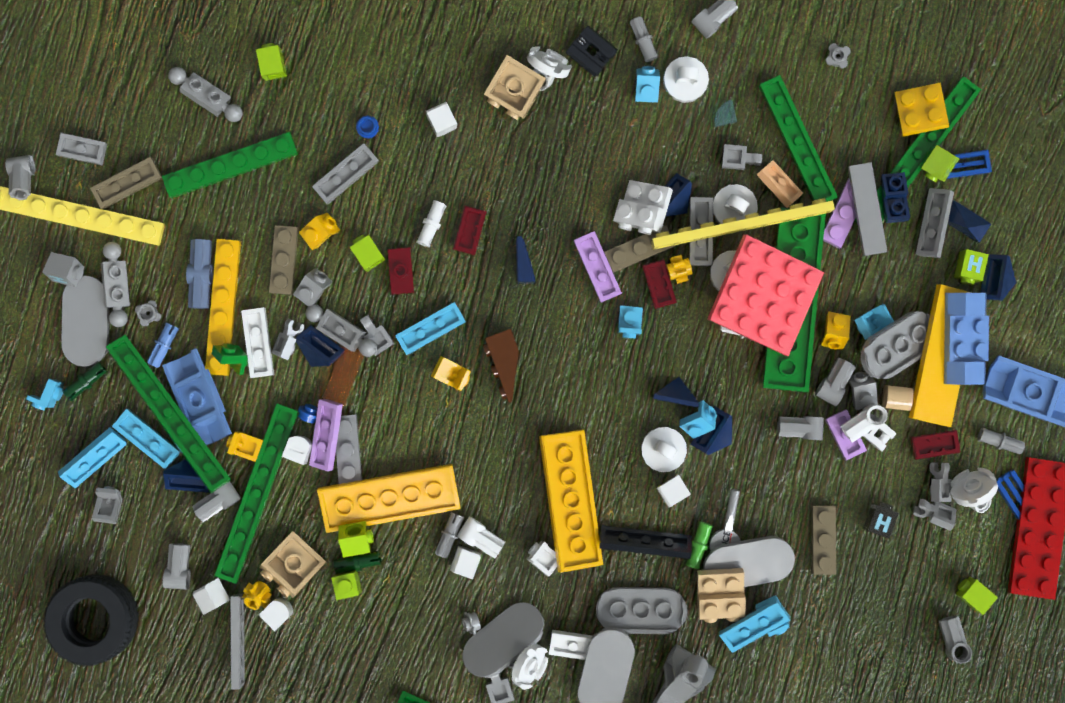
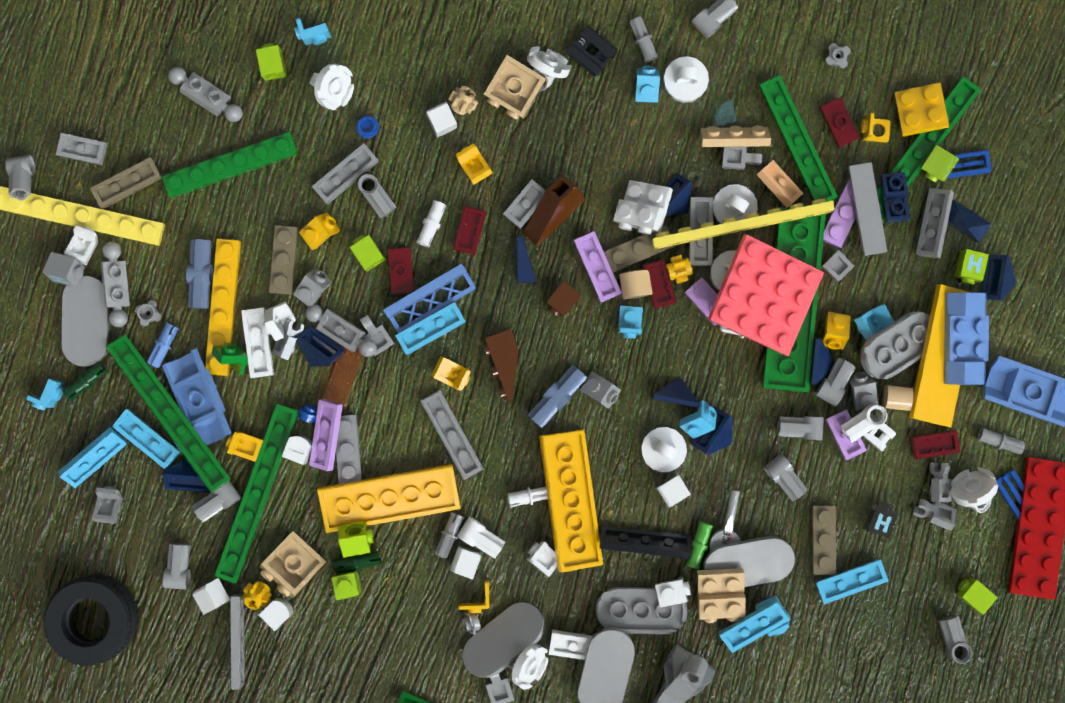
(82, 244): none -> white bracket
(275, 320): none -> white bracket
(316, 34): none -> medium azure bracket
(332, 86): none -> white tile
(377, 197): none -> light grey piece
(425, 291): none -> medium blue fence
(452, 434): none -> light grey tile
(463, 100): none -> tan gear
(473, 164): none -> yellow bracket
(477, 607): none -> yellow bracket
(525, 204): none -> light grey plate
(526, 496): none -> white axle
(554, 207): none -> reddish brown slope
(557, 396): none -> sand blue piece
(562, 300): none -> reddish brown brick
(600, 390): none -> light grey bracket
(635, 284): none -> tan piece
(673, 592): none -> white bracket
(702, 296): none -> lavender plate
(735, 136): none -> tan plate
(782, 473): none -> light grey piece
(821, 362): none -> dark blue slope
(837, 266): none -> light grey plate
(839, 122): none -> dark red plate
(851, 581): none -> medium azure plate
(867, 129): none -> yellow bracket

